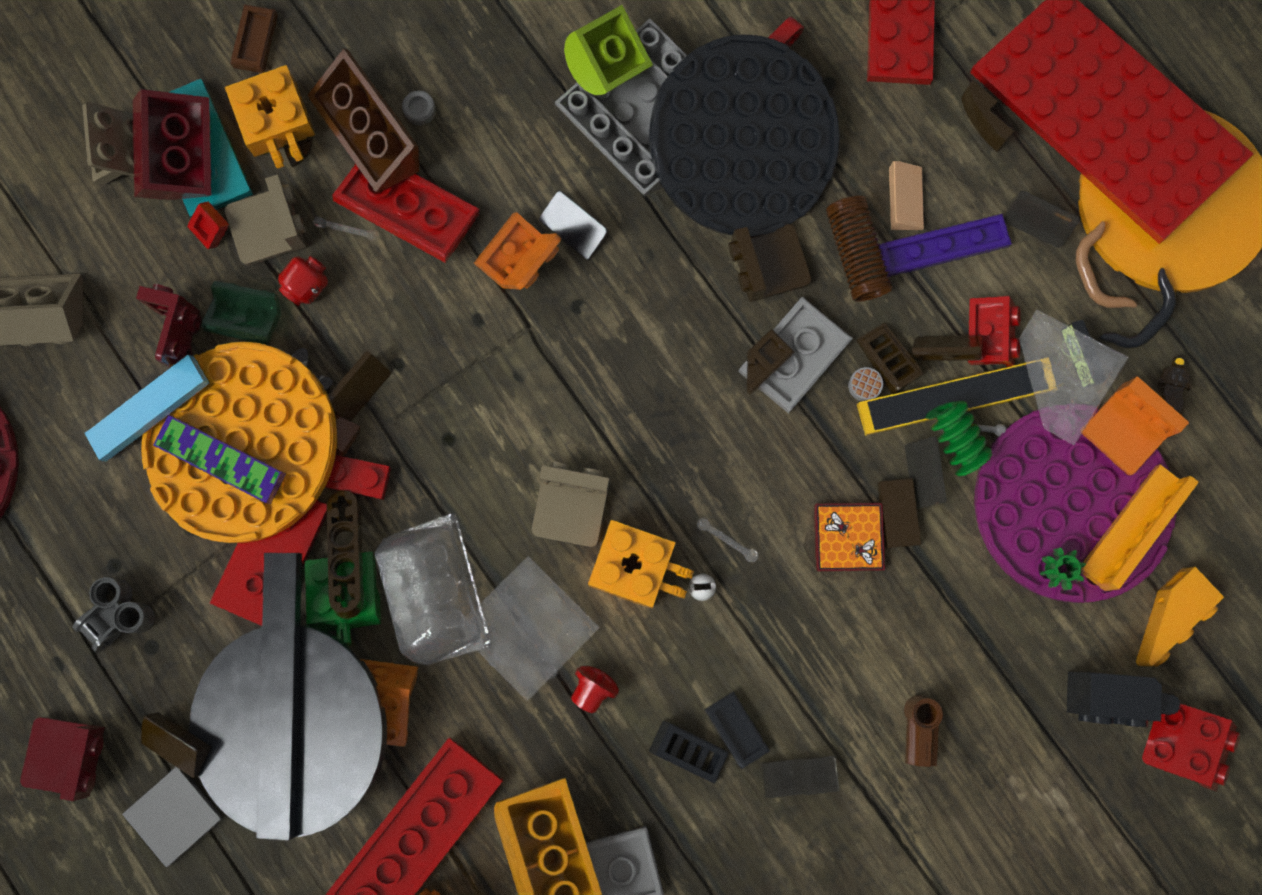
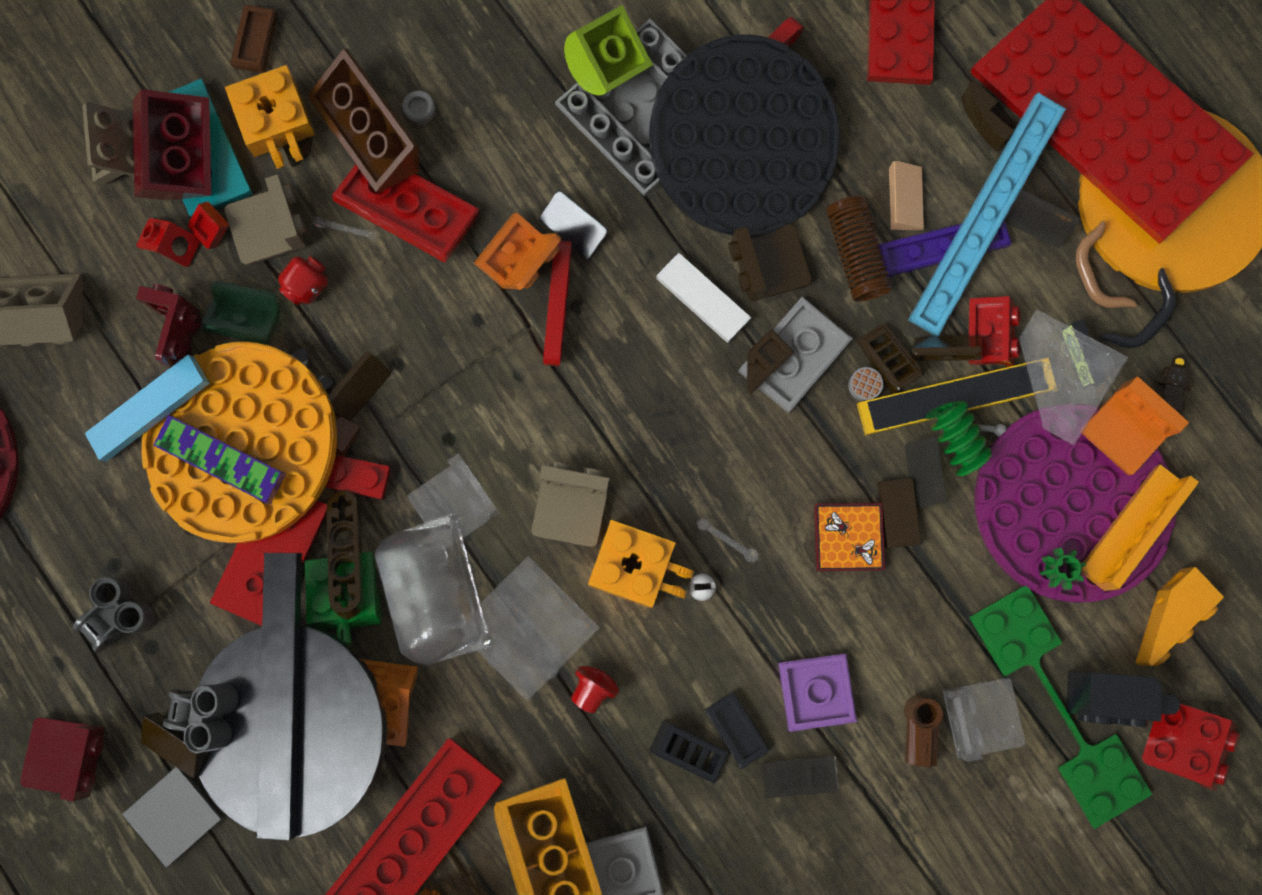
(159, 236): none -> red bracket
(201, 716): none -> dark grey piece
(454, 493): none -> clear bracket
(557, 304): none -> red beam
(703, 297): none -> white tile
(817, 692): none -> medium lavender tile
(984, 718): none -> clear bracket
(986, 214): none -> medium azure tile
(1101, 774): none -> green hinge

